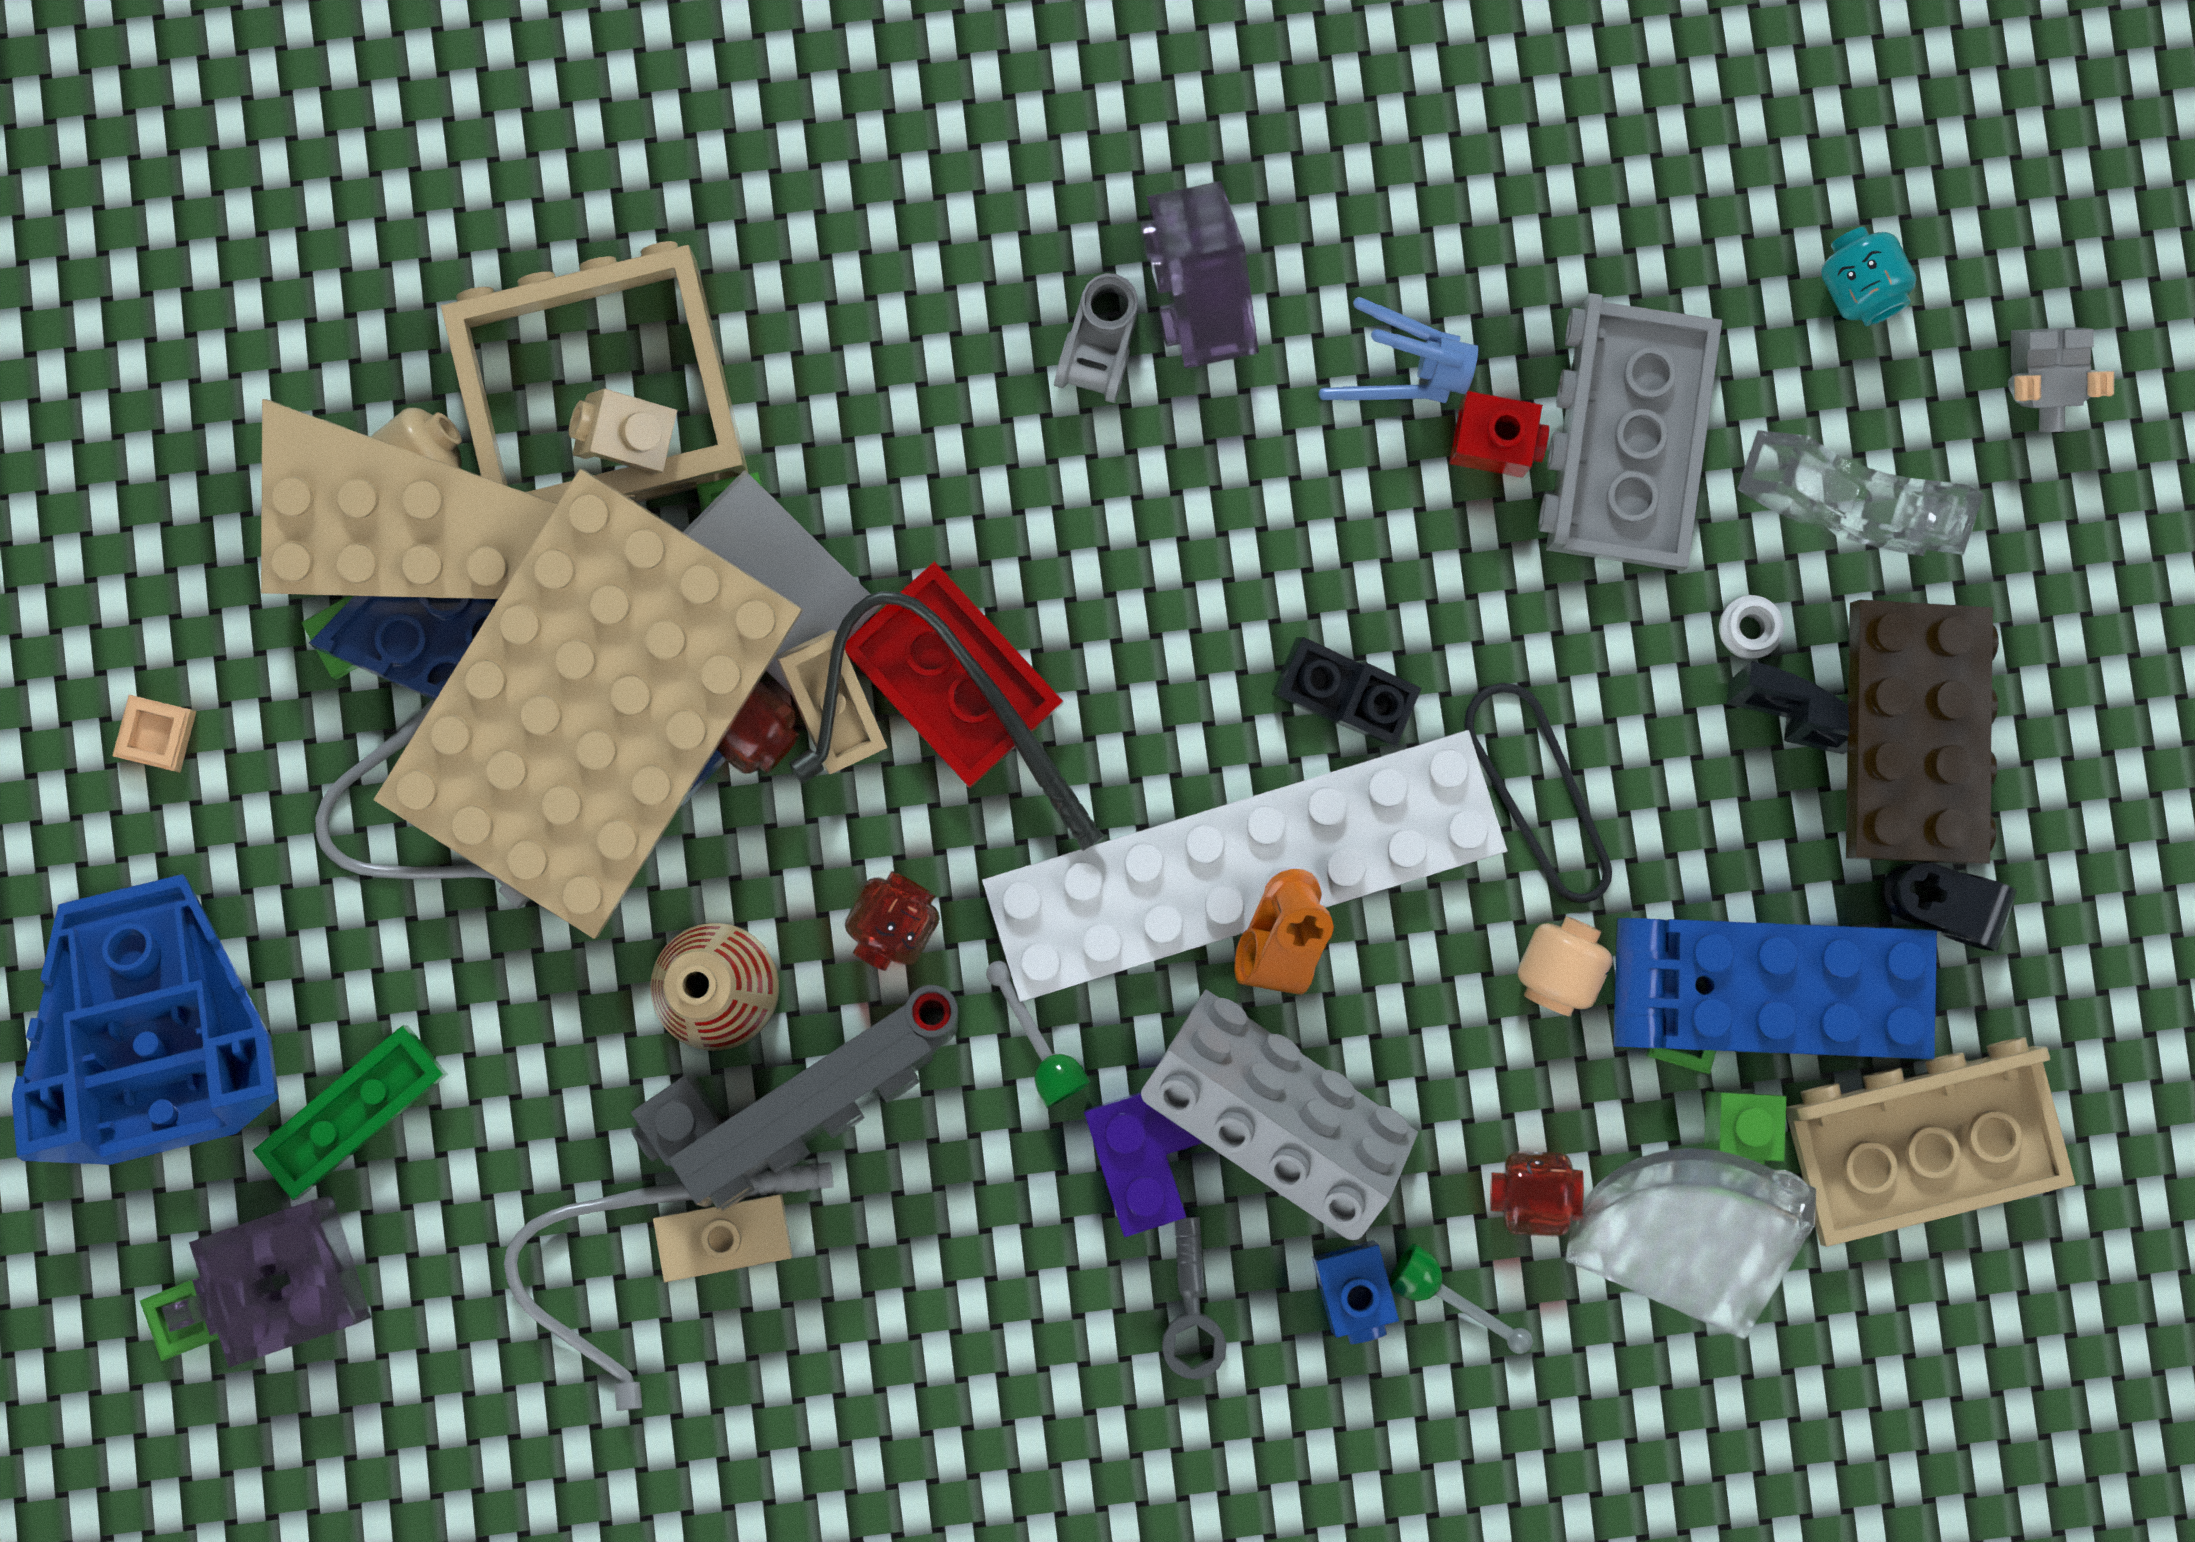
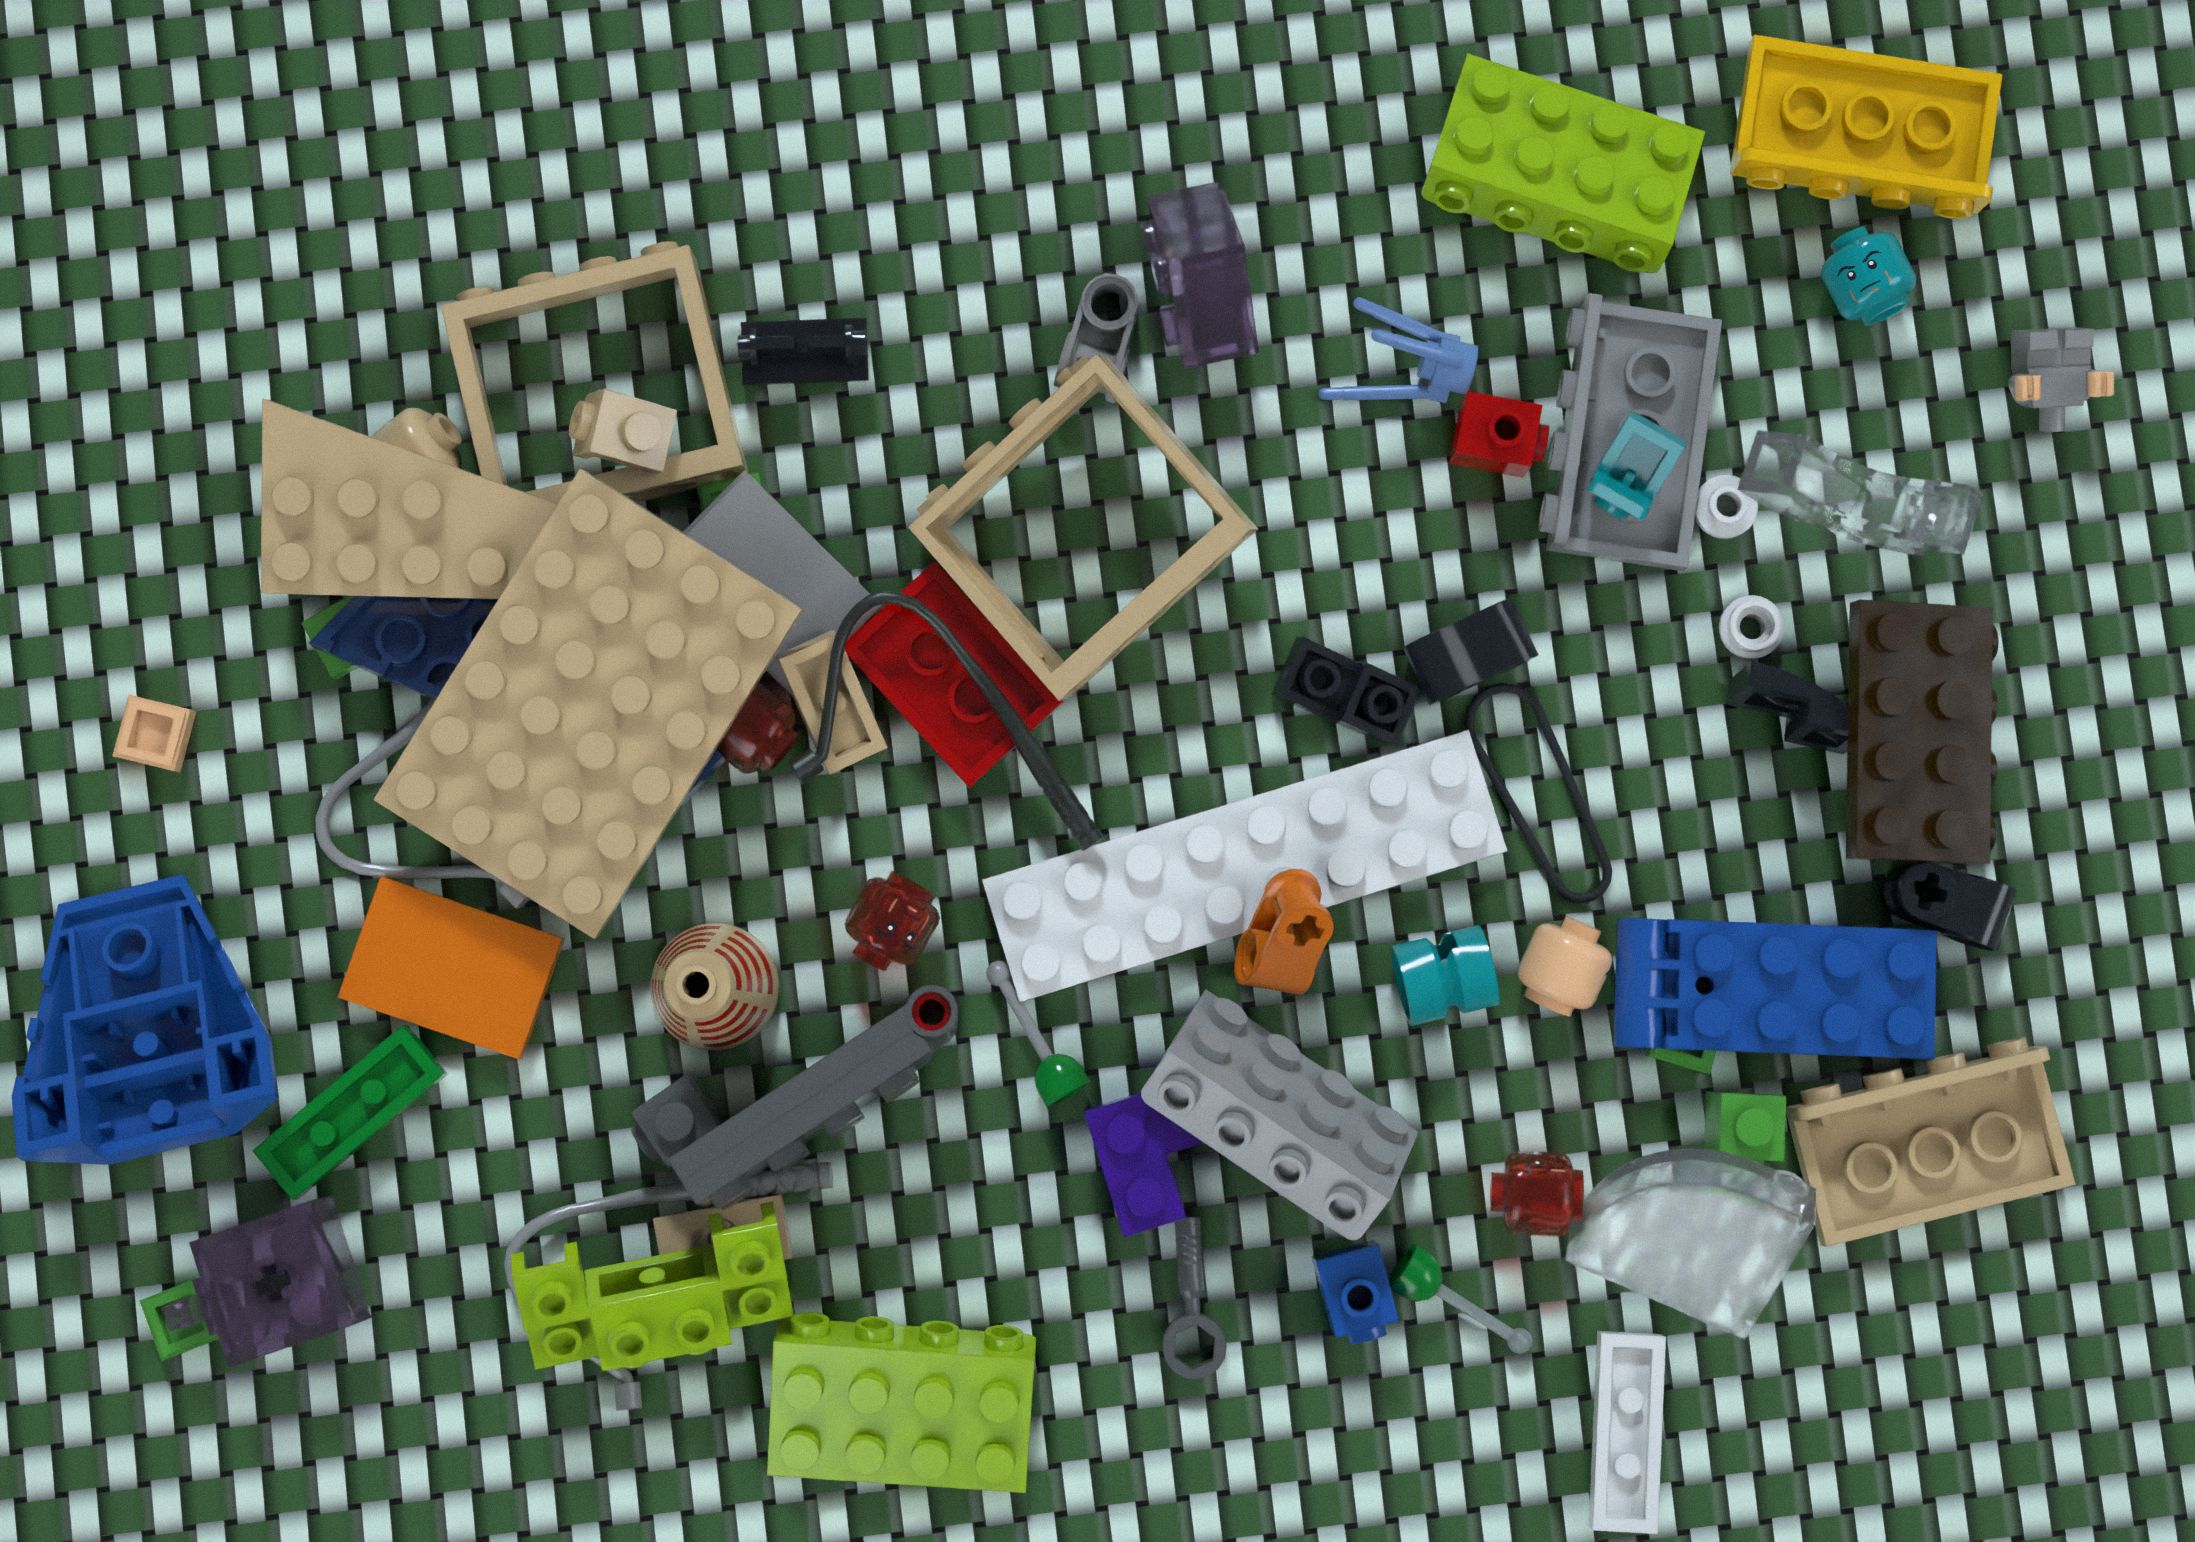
(451, 967): none -> orange tile
(654, 1303): none -> lime bracket
(803, 351): none -> black hinge
(901, 1403): none -> lime bracket
(991, 464): none -> tan window
(1445, 975): none -> teal wheel
(1470, 651): none -> black axle
(1563, 165): none -> lime bracket
(1627, 1432): none -> white plate
(1635, 467): none -> teal bracket
(1712, 520): none -> white plate
(1866, 127): none -> yellow bracket

